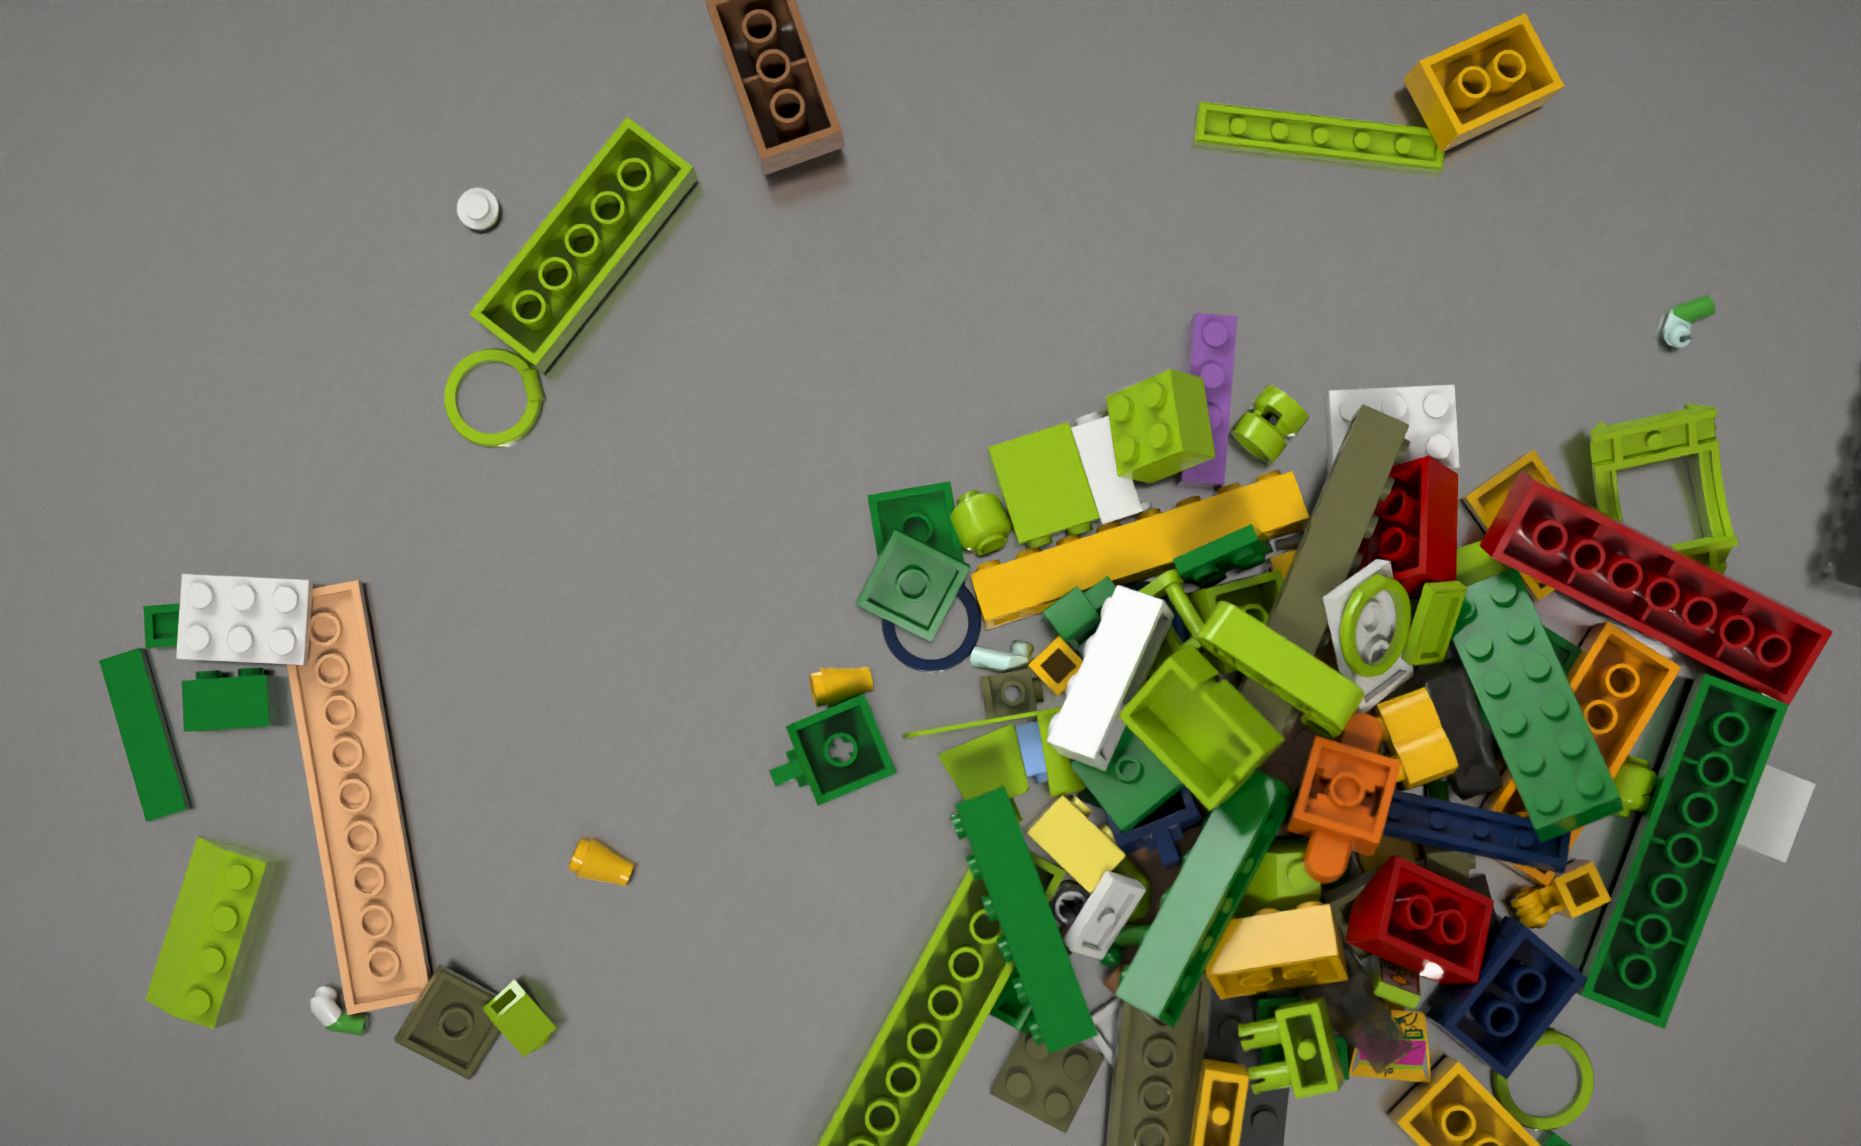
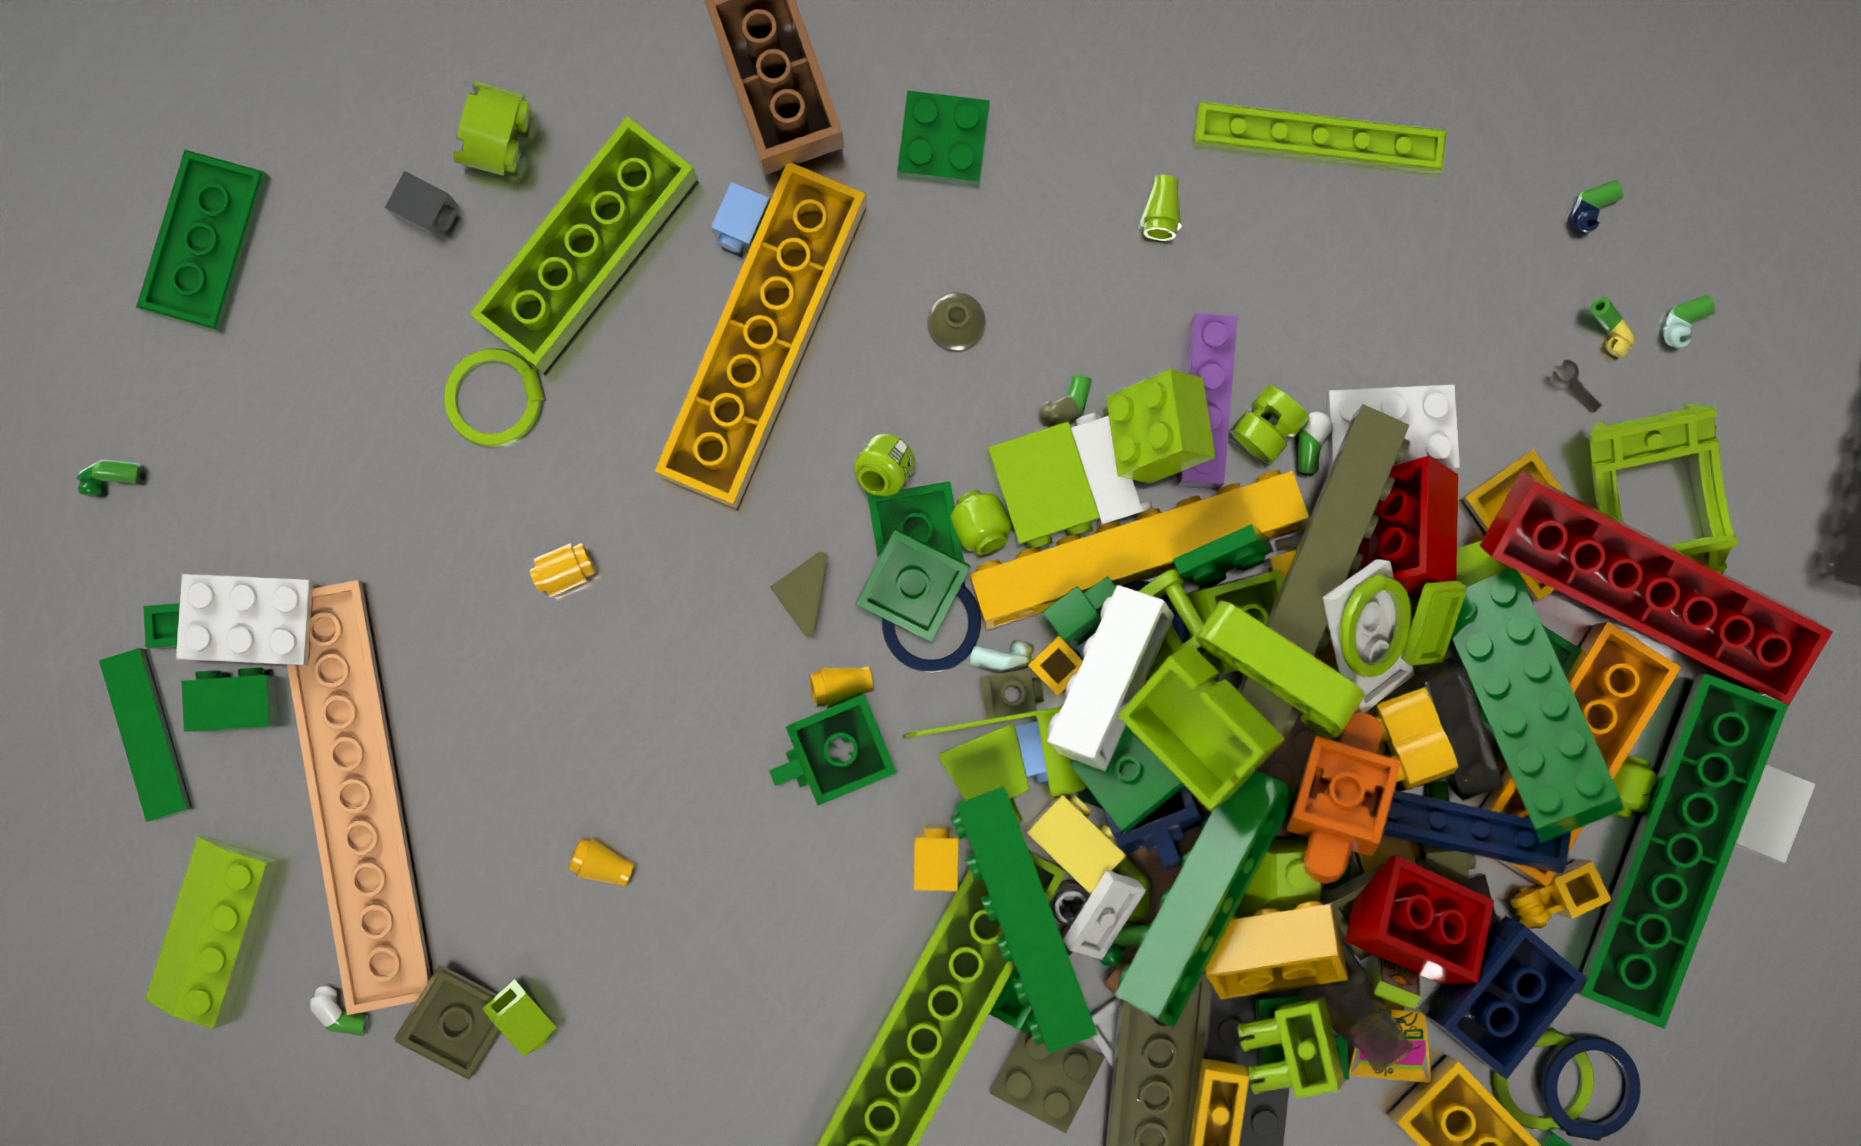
(105, 470): none -> bright green arm
(201, 240): none -> green tile
(421, 205): none -> dark grey brick
(478, 208): white plate -> none
(491, 129): none -> lime brick
(562, 569): none -> yellow brick
(739, 217): none -> light blue brick
(761, 335): none -> yellow brick
(802, 592): none -> olive slope
(884, 465): none -> lime head
(936, 860): none -> yellow brick
(943, 137): none -> green plate
(956, 321): none -> olive brick
(1068, 407): none -> arm
(1162, 212): none -> lime cone
(1311, 440): none -> arm
(1483, 82): yellow brick -> none
(1575, 385): none -> clear smoke hand
(1586, 1129): none -> dark blue piece
(1589, 204): none -> arm
(1615, 326): none -> arm

